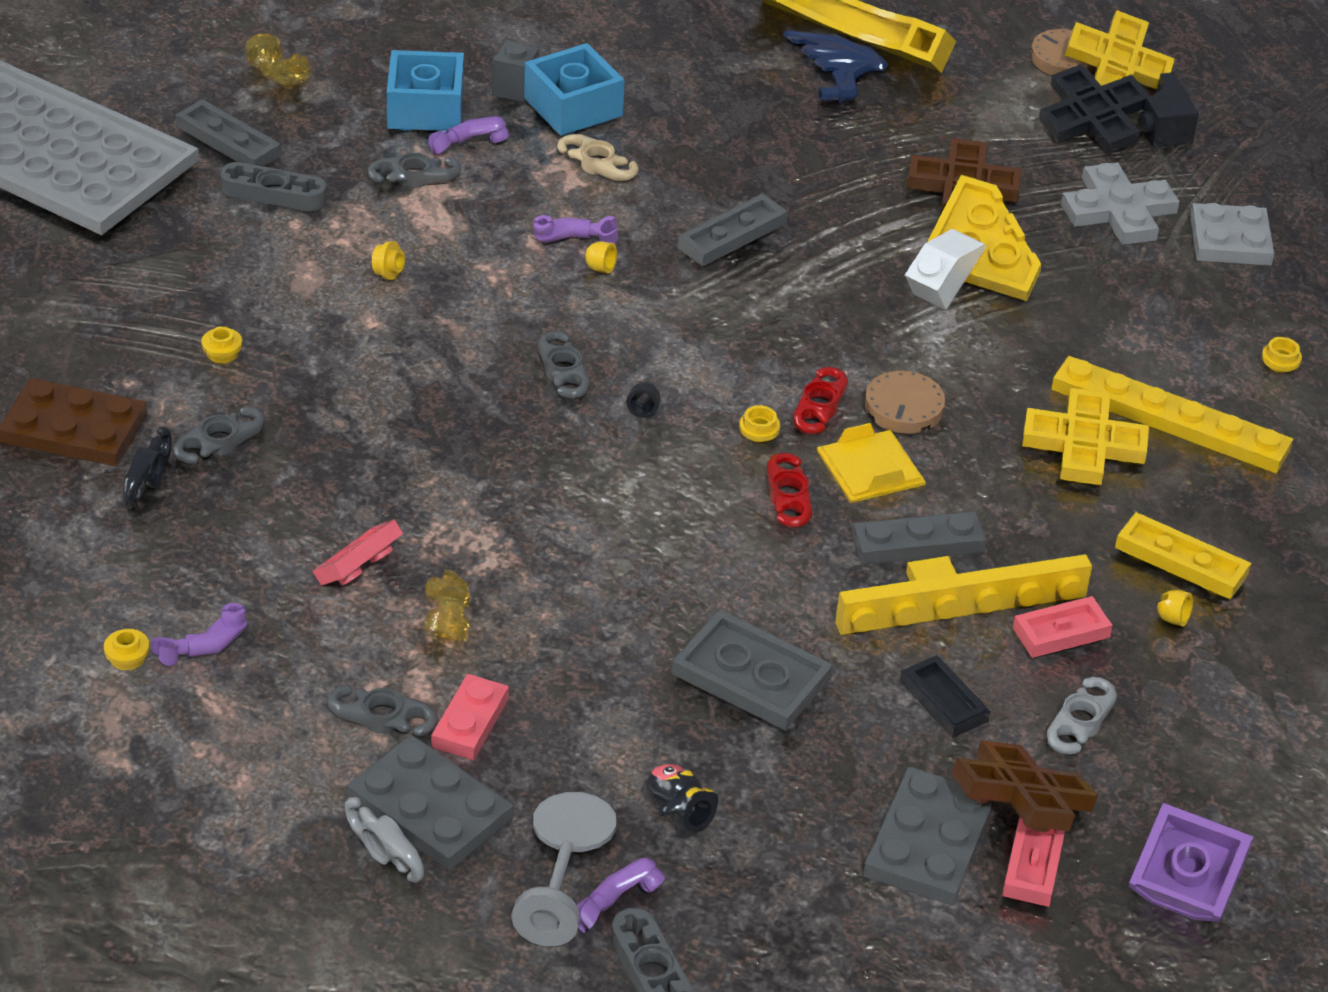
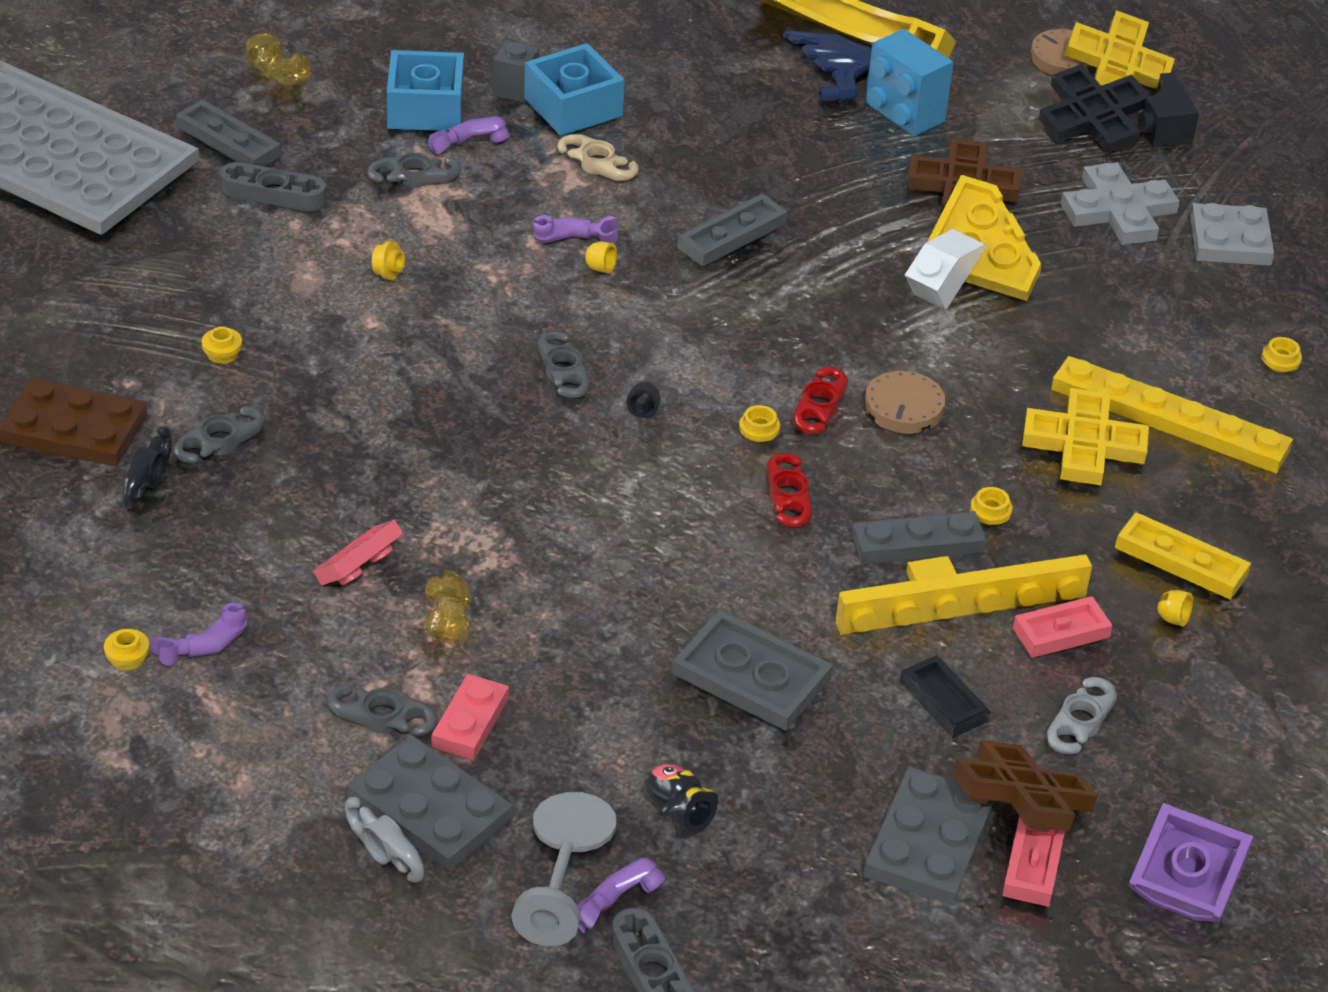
(869, 464): yellow piece -> none
(909, 82): none -> dark azure brick
(992, 506): none -> yellow plate

